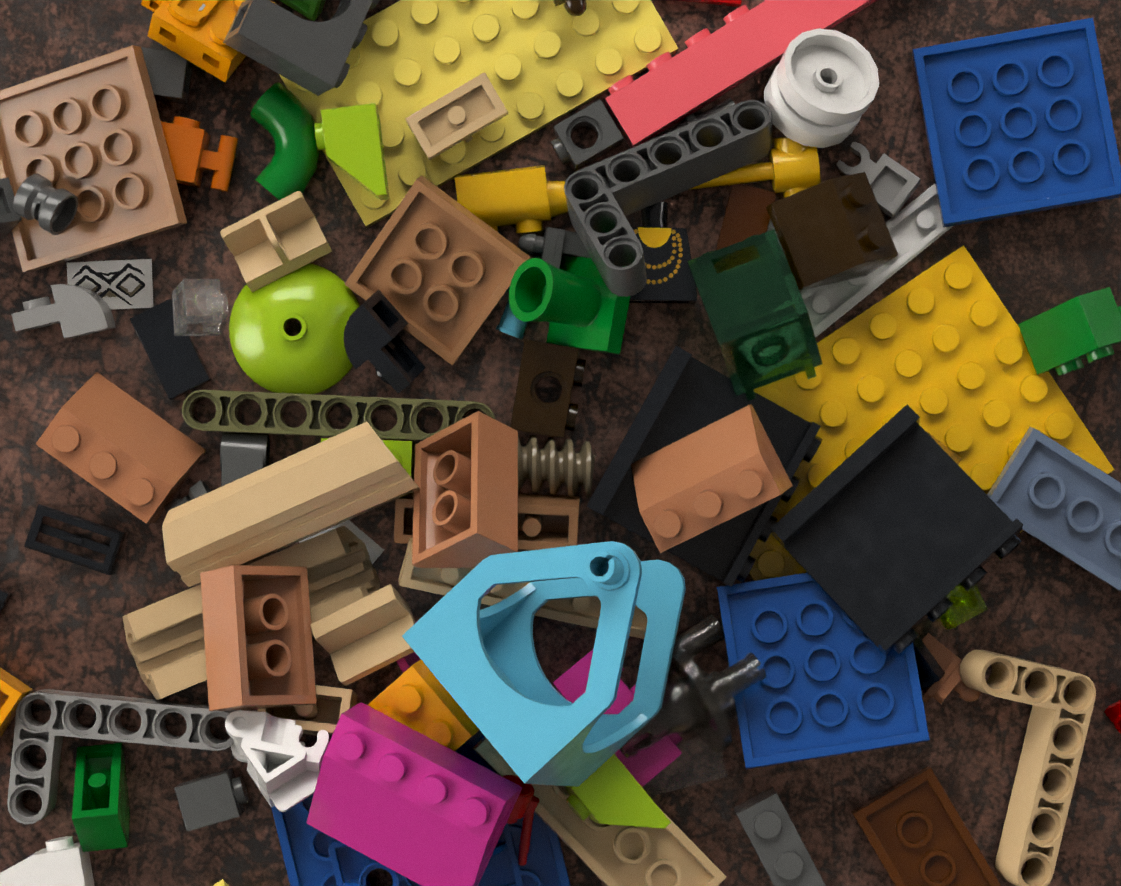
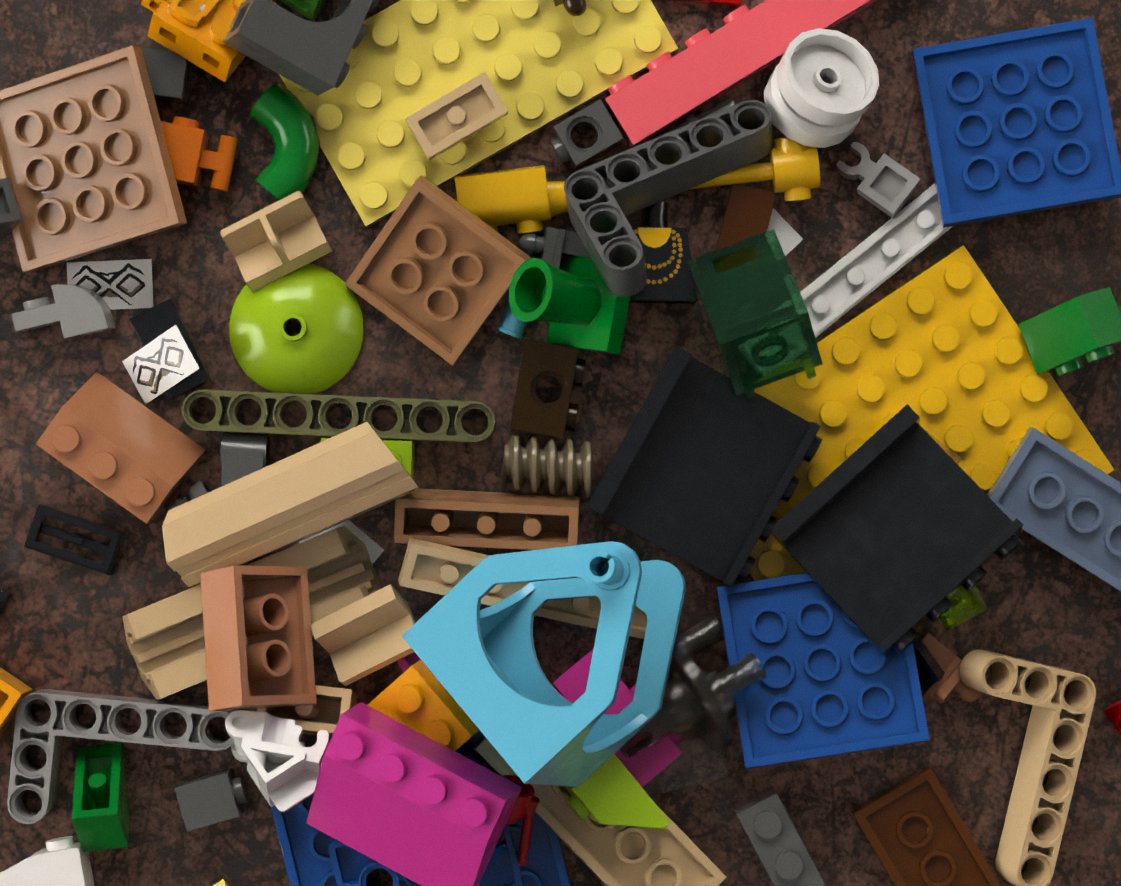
(46, 204): dark grey wheel -> none
(160, 364): none -> white sticker
(199, 307): clear brick -> none
(355, 145): lime slope -> none
(373, 337): black brick -> none
(465, 494): nougat slope -> none
(707, 478): nougat slope -> none
(832, 231): dark brown slope -> none

